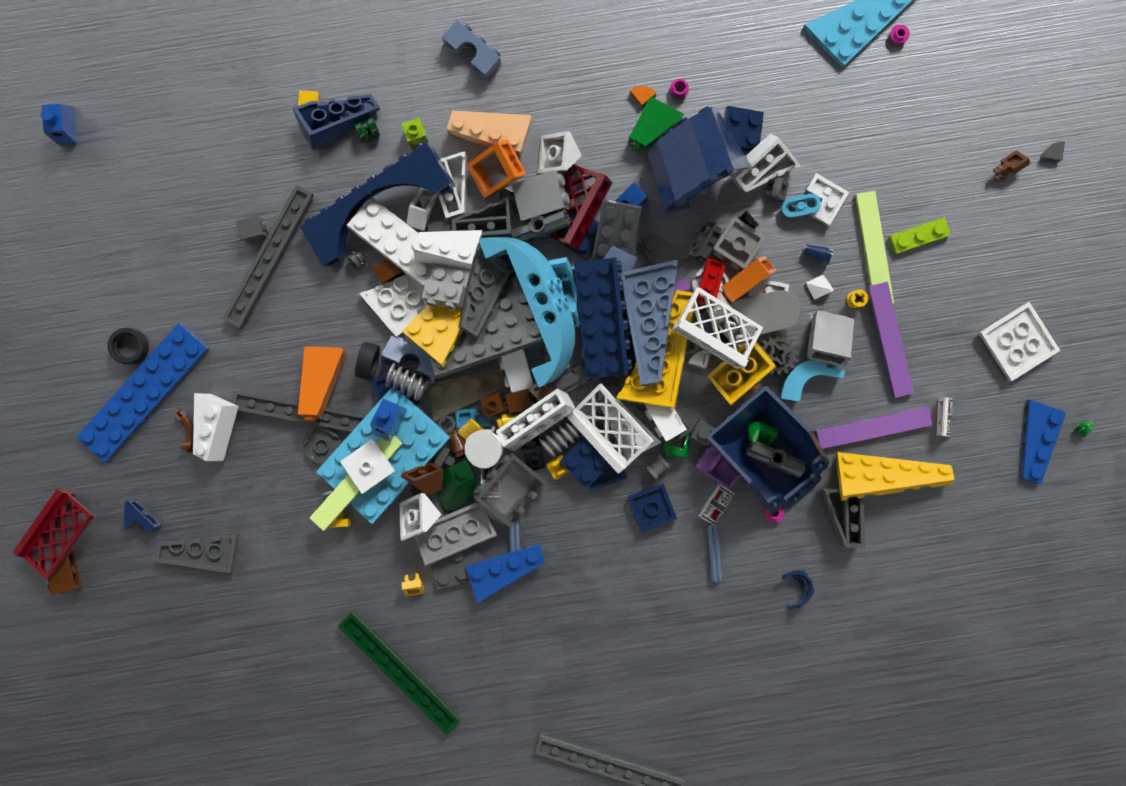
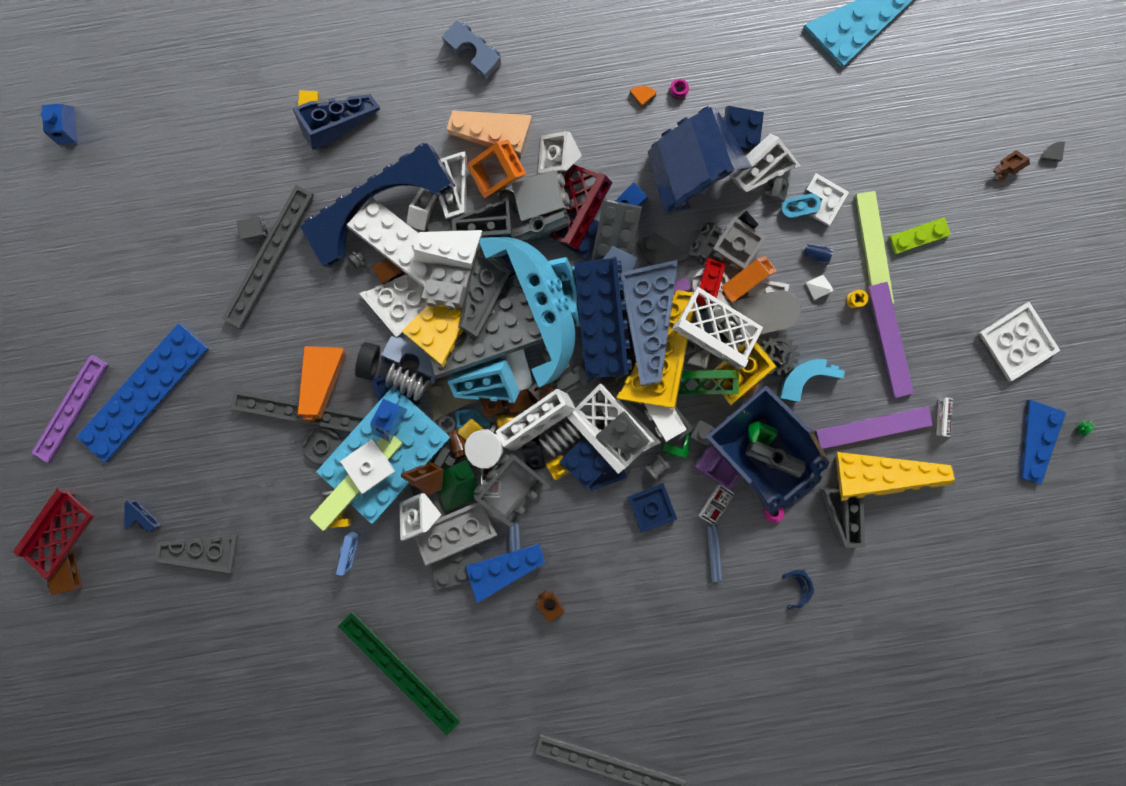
(70, 409): none -> medium lavender tile
(114, 341): black tyre -> none
(183, 418): reddish brown piece -> none
(212, 426): white wedge -> none
(347, 553): none -> medium blue plate
(363, 132): dark green wheel -> none
(413, 587): yellow tile -> none
(414, 132): lime brick -> none
(485, 380): none -> medium azure wedge
(556, 611): none -> reddish brown brick
(624, 434): none -> dark grey wing
(652, 123): green slope -> none
(706, 375): none -> green fence
(830, 338): light grey brick -> none
(899, 39): dark pink plate -> none

